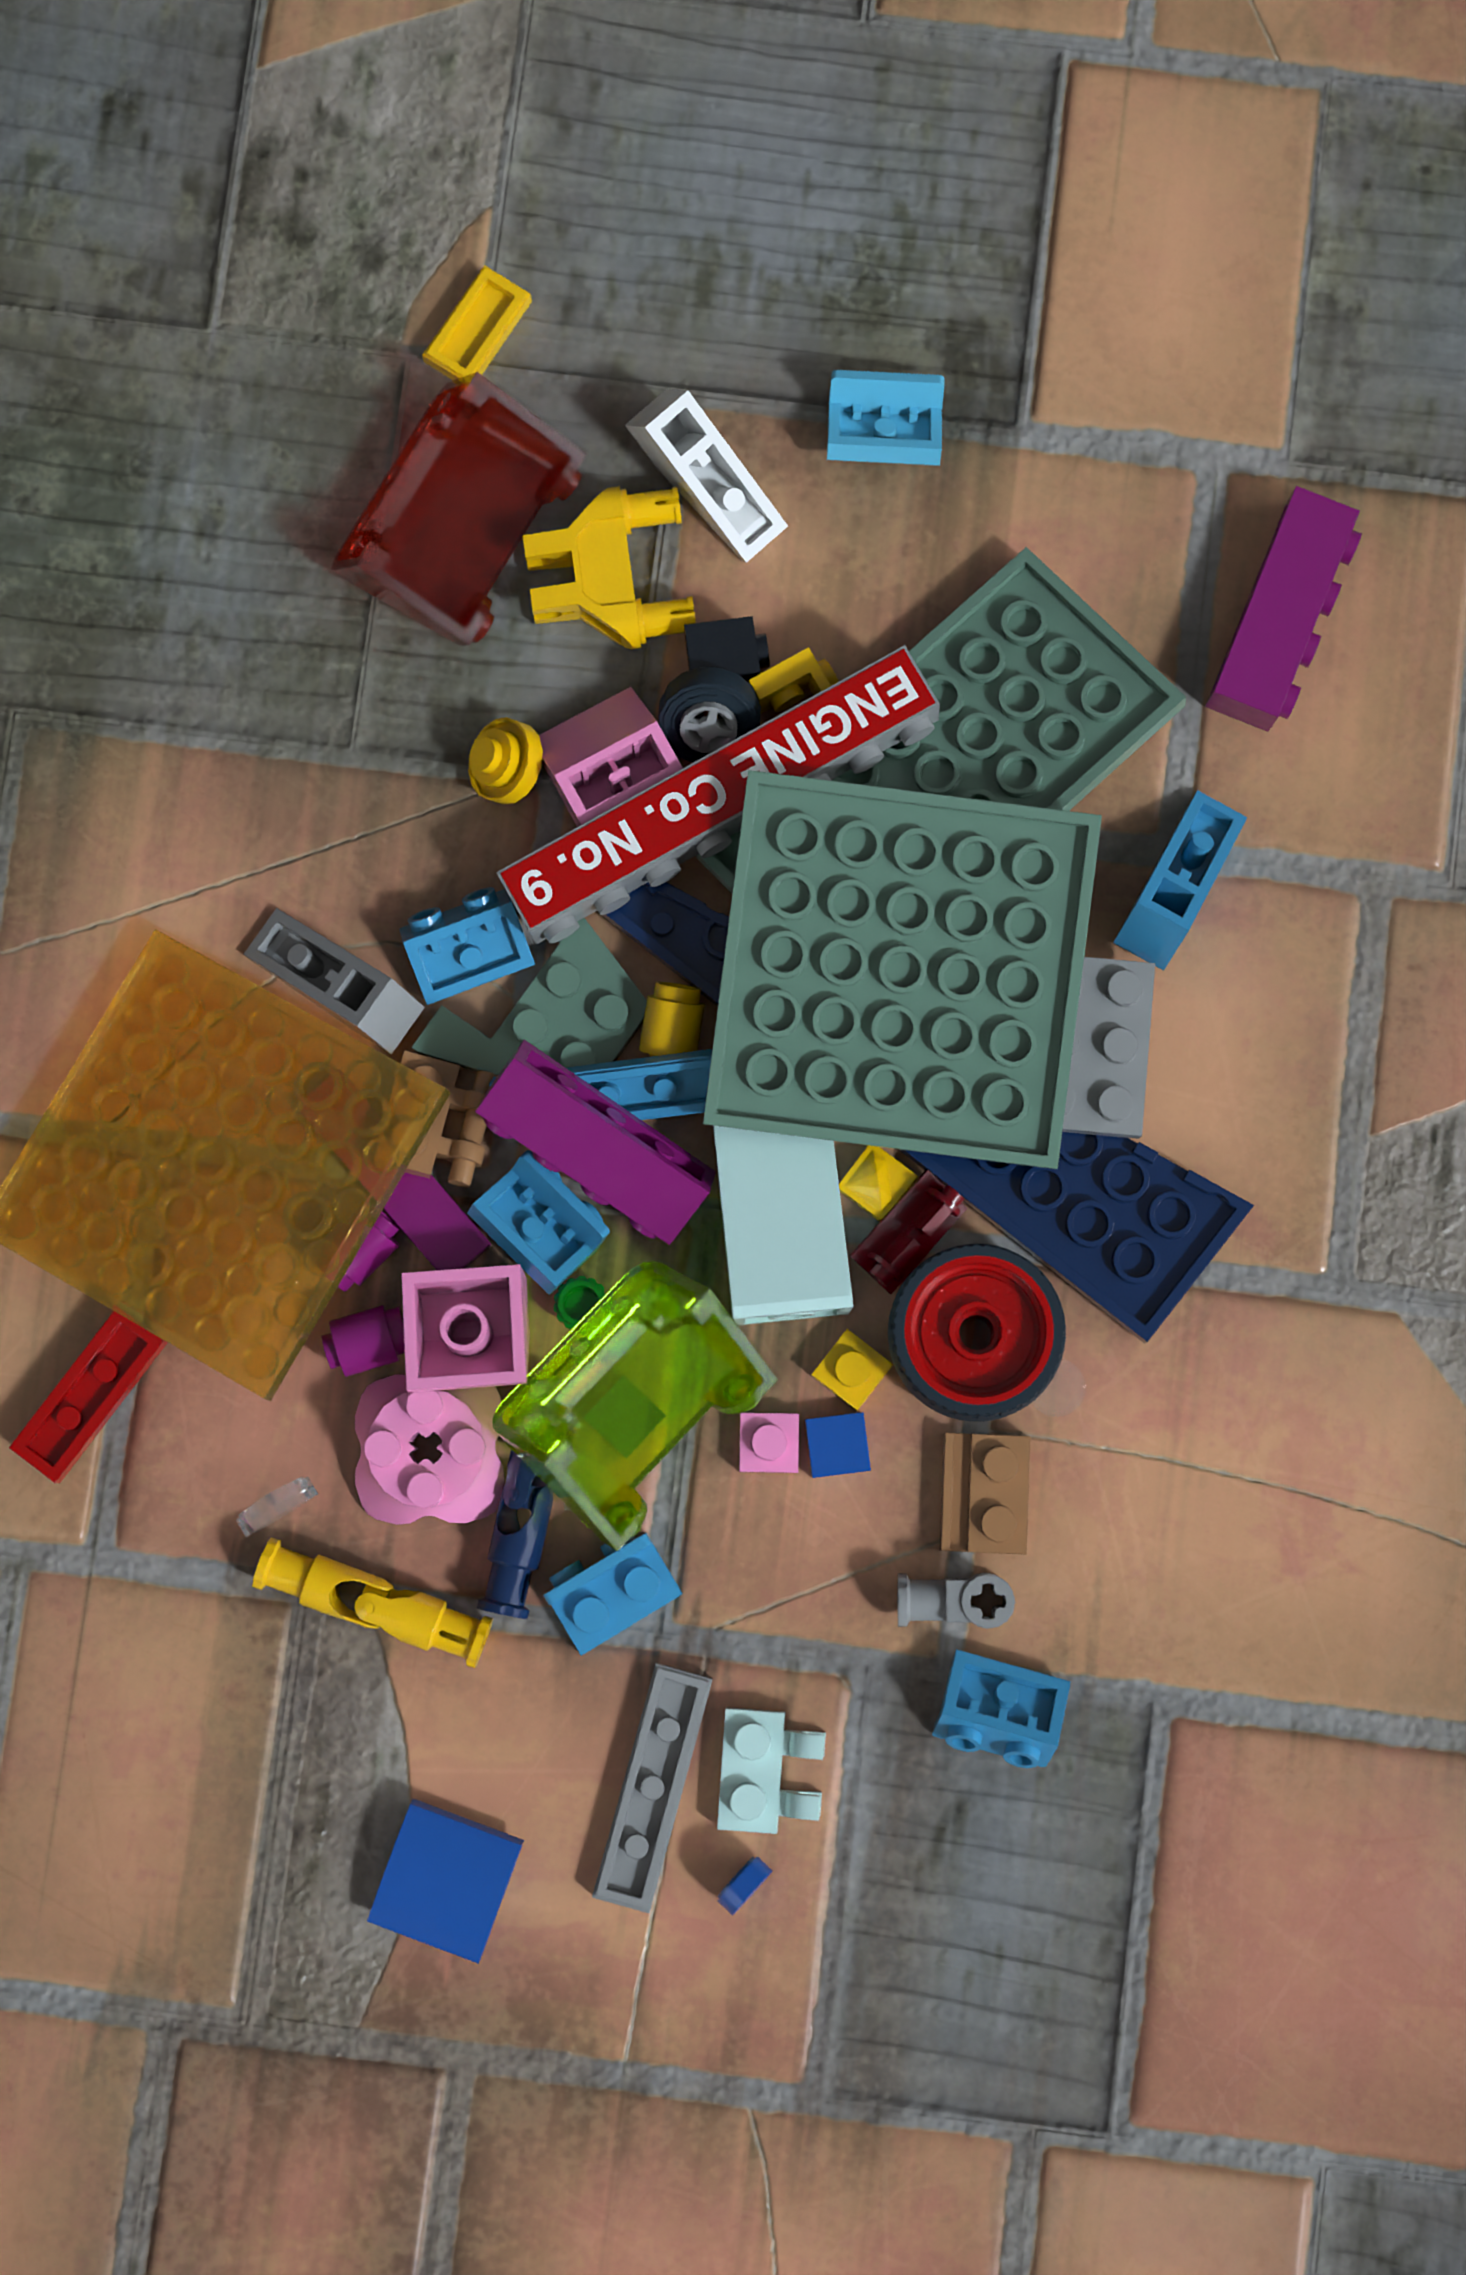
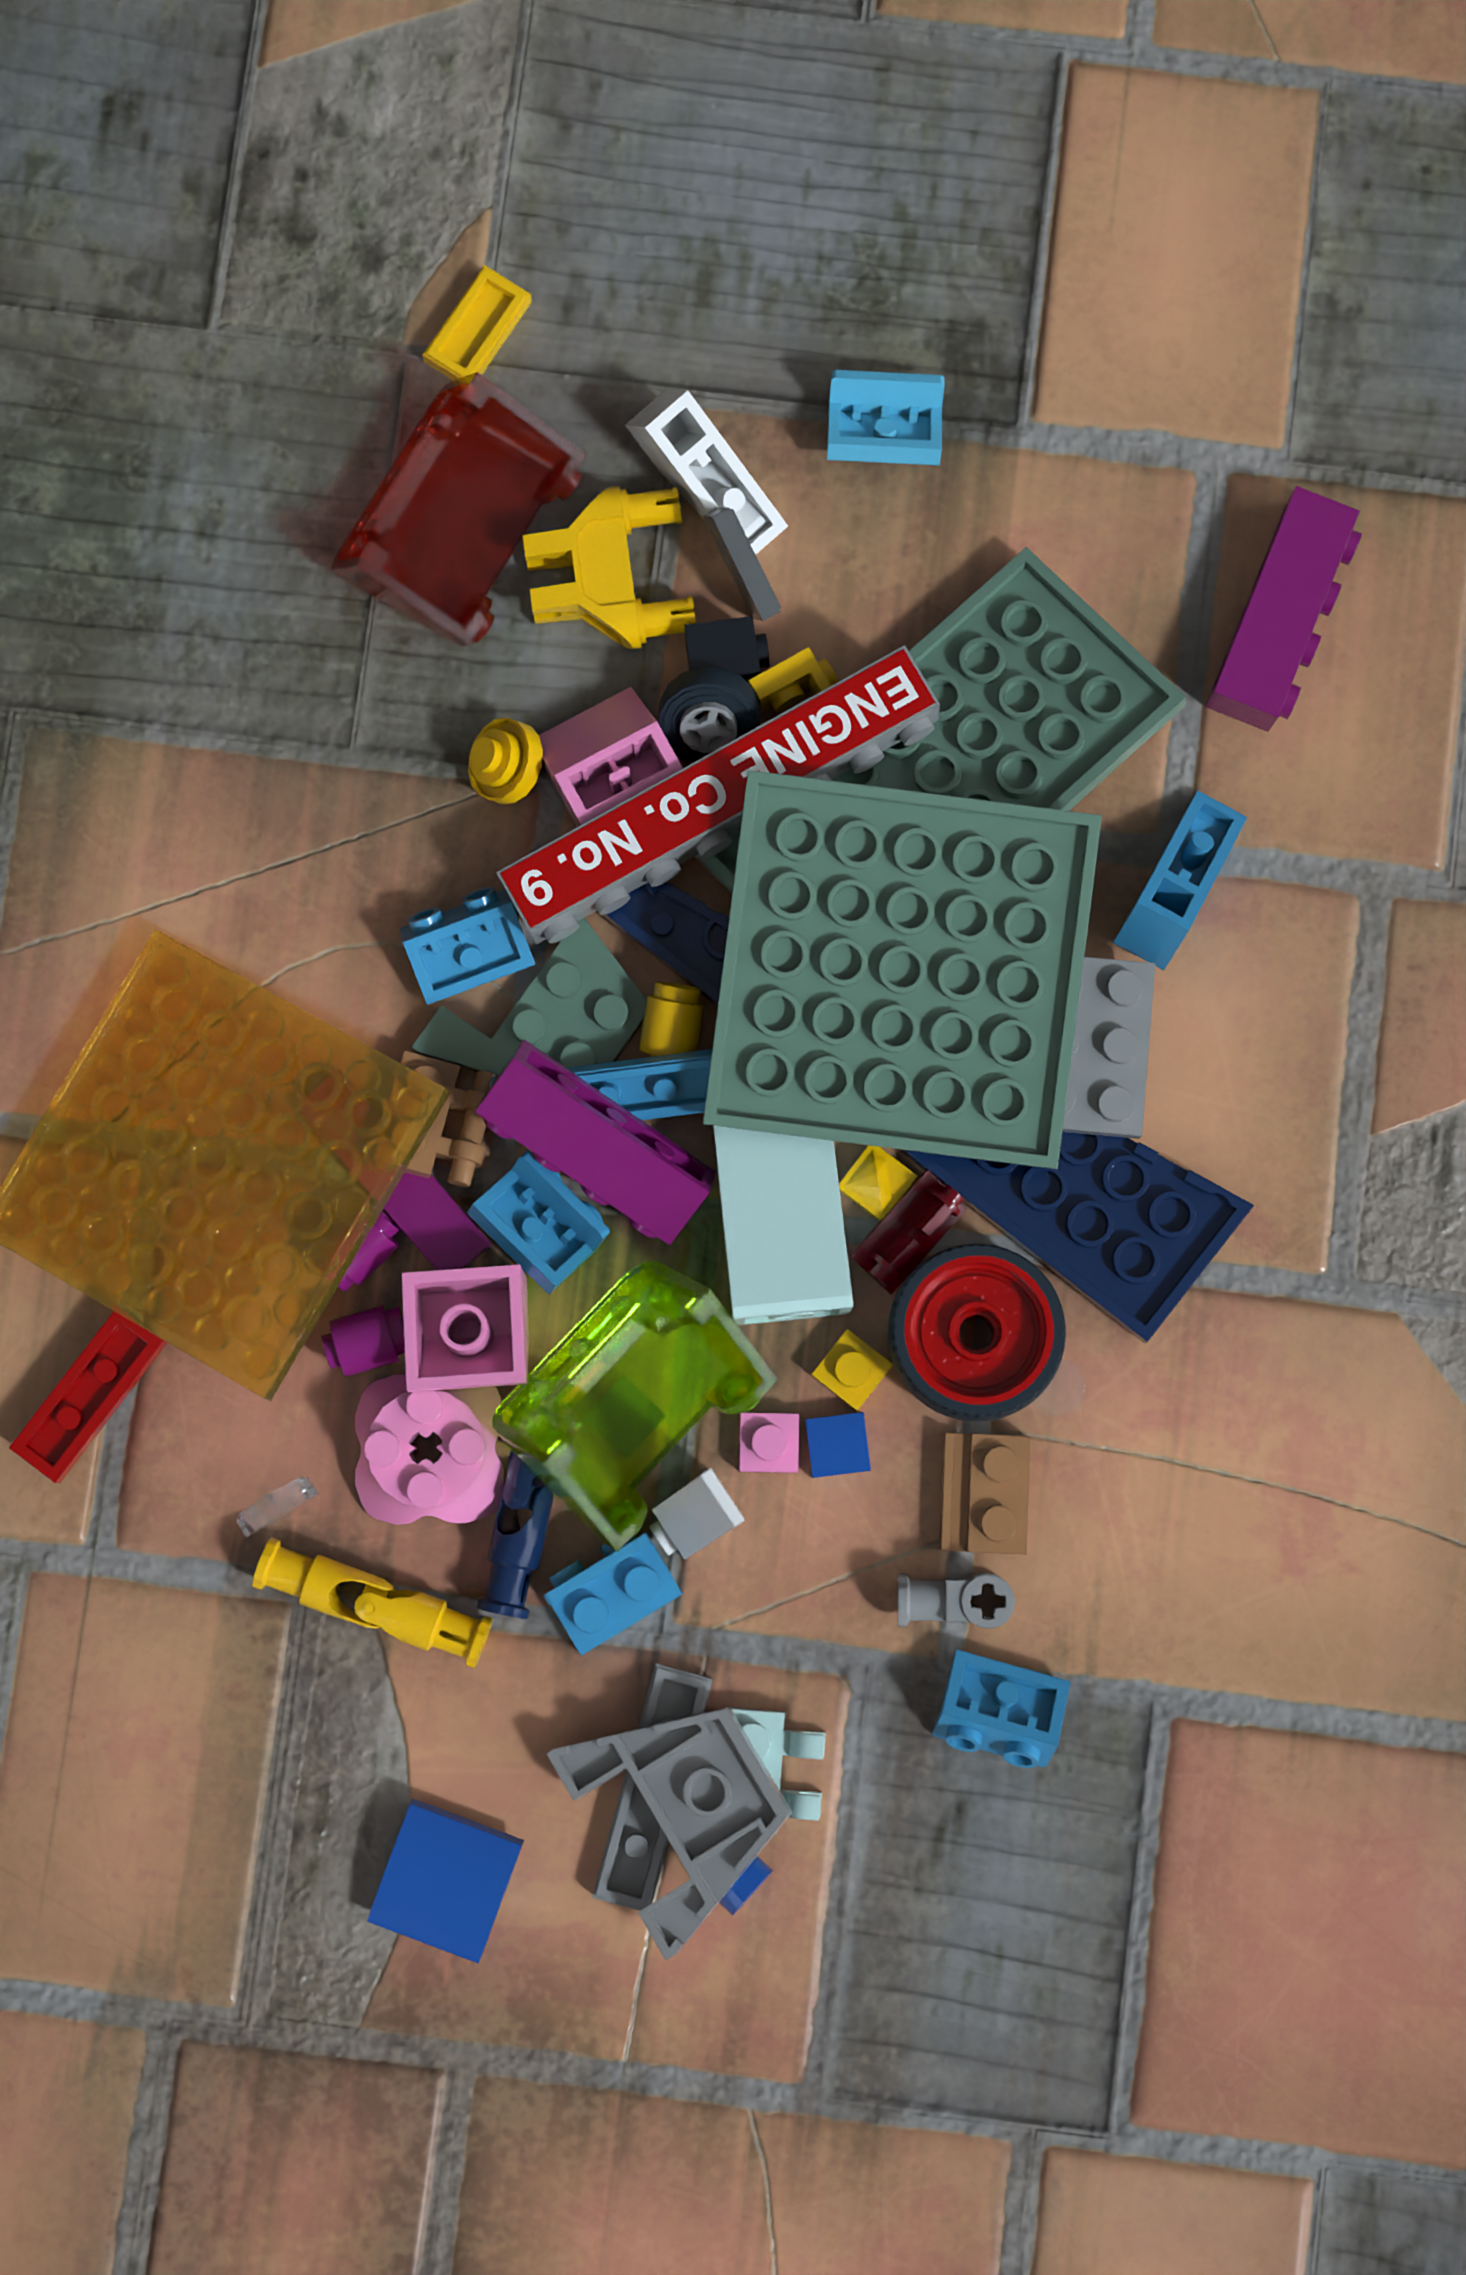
(335, 980): light grey slope -> none
(576, 1299): green piece -> none
(695, 1516): none -> white slope
(706, 1796): none -> light grey wing
(742, 563): none -> dark grey tile

